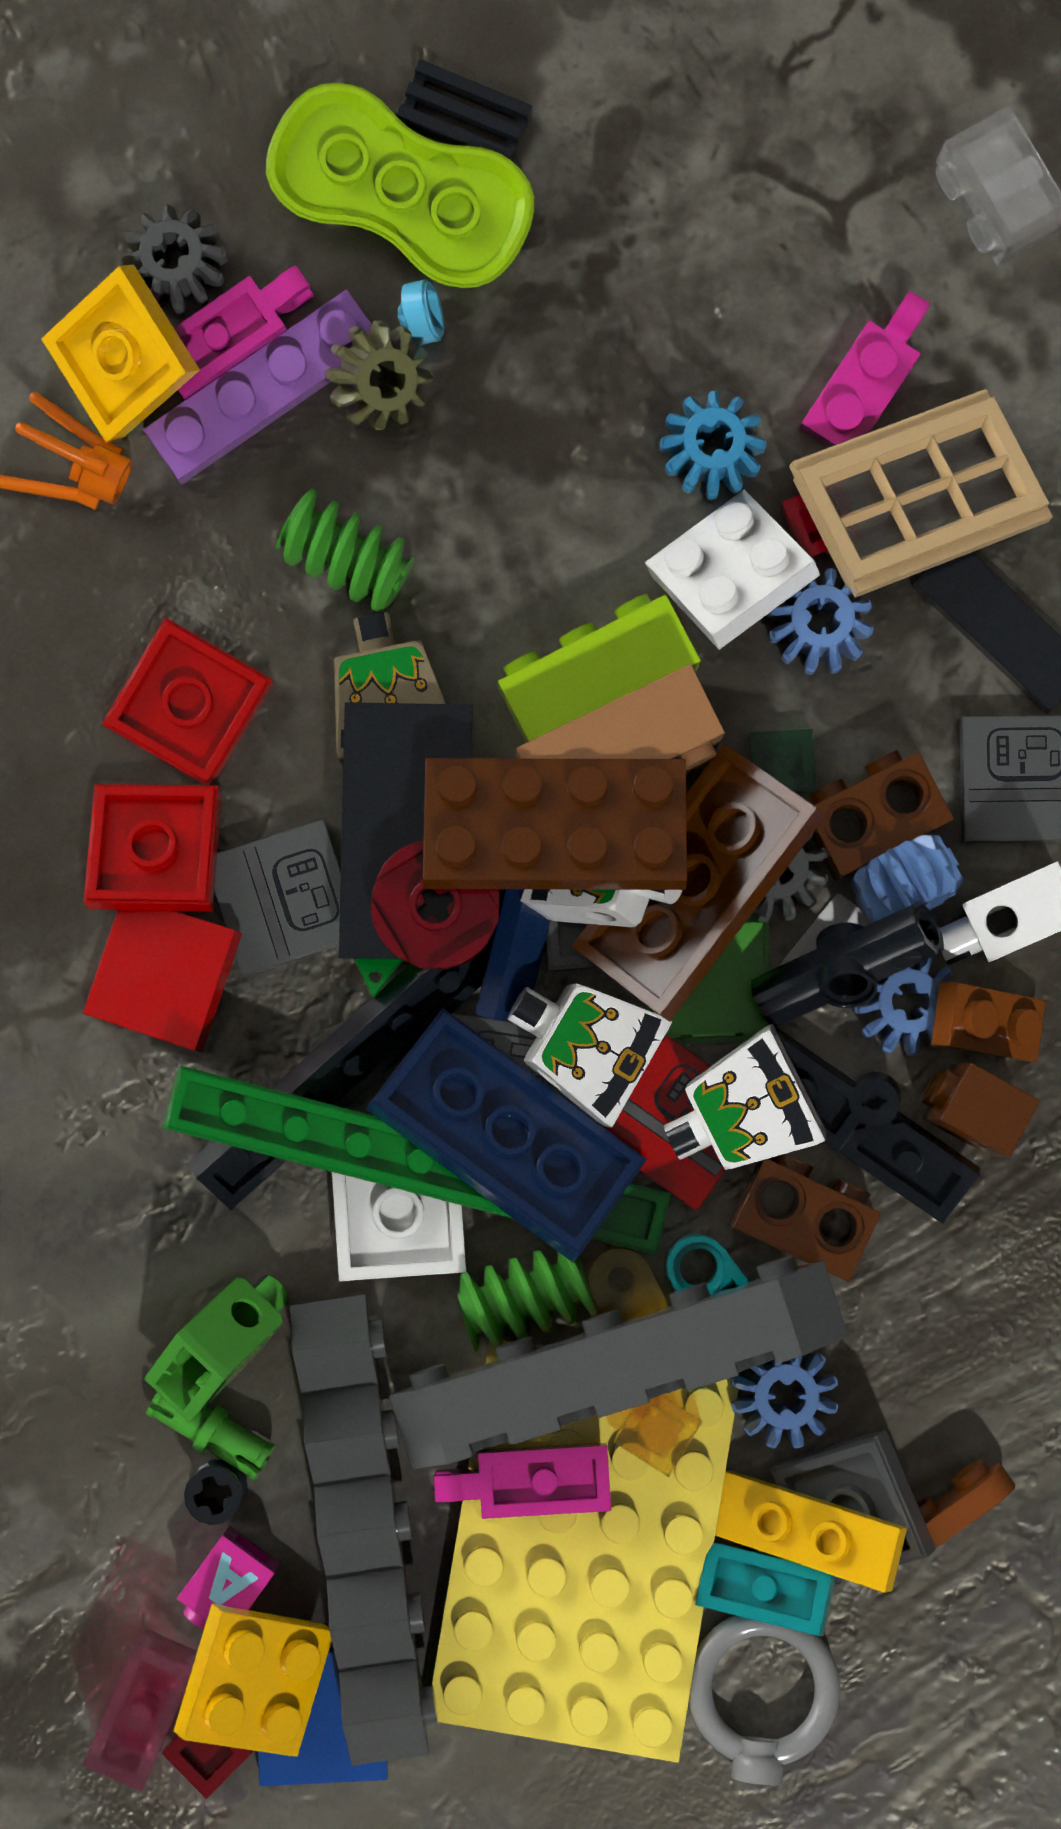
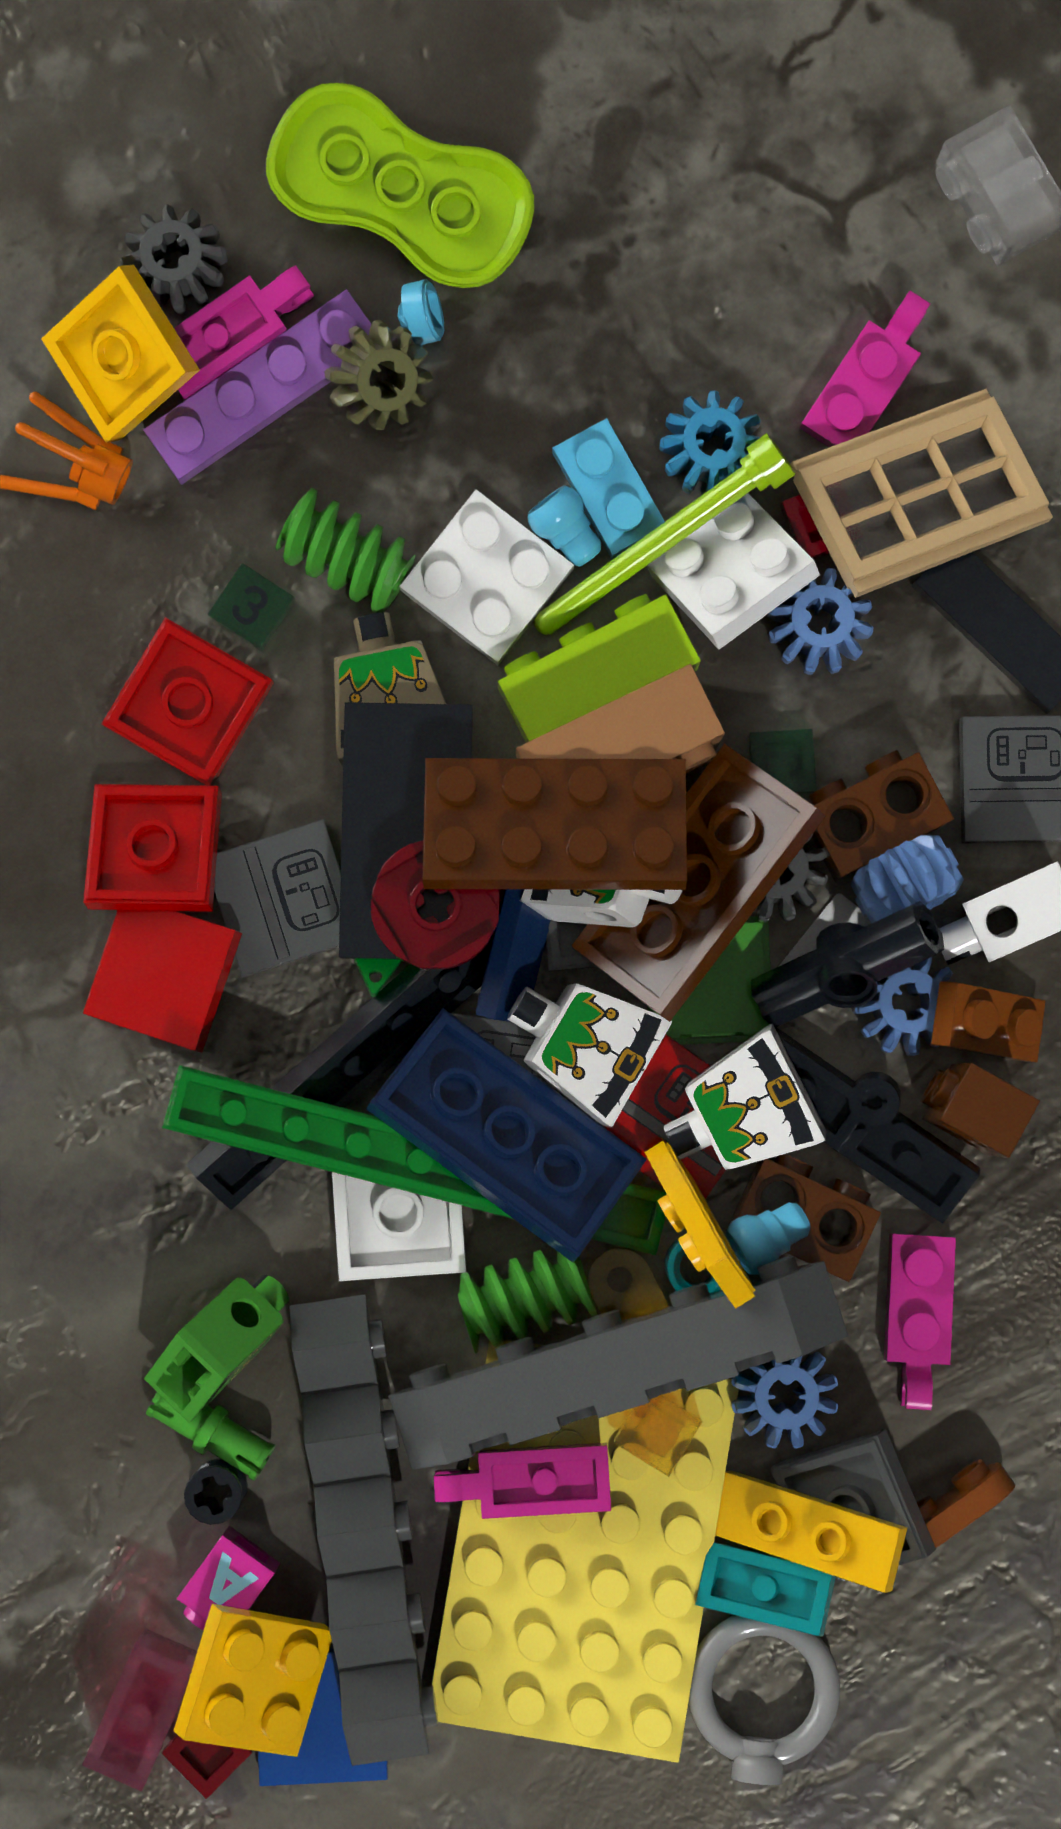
(251, 607): none -> clear green tile
(469, 90): black tile -> none
(486, 577): none -> white plate
(565, 525): none -> medium azure piece
(608, 486): none -> medium azure plate
(704, 1241): none -> yellow plate
(760, 468): none -> lime piece
(767, 1235): none -> medium azure piece
(919, 1311): none -> dark pink plate

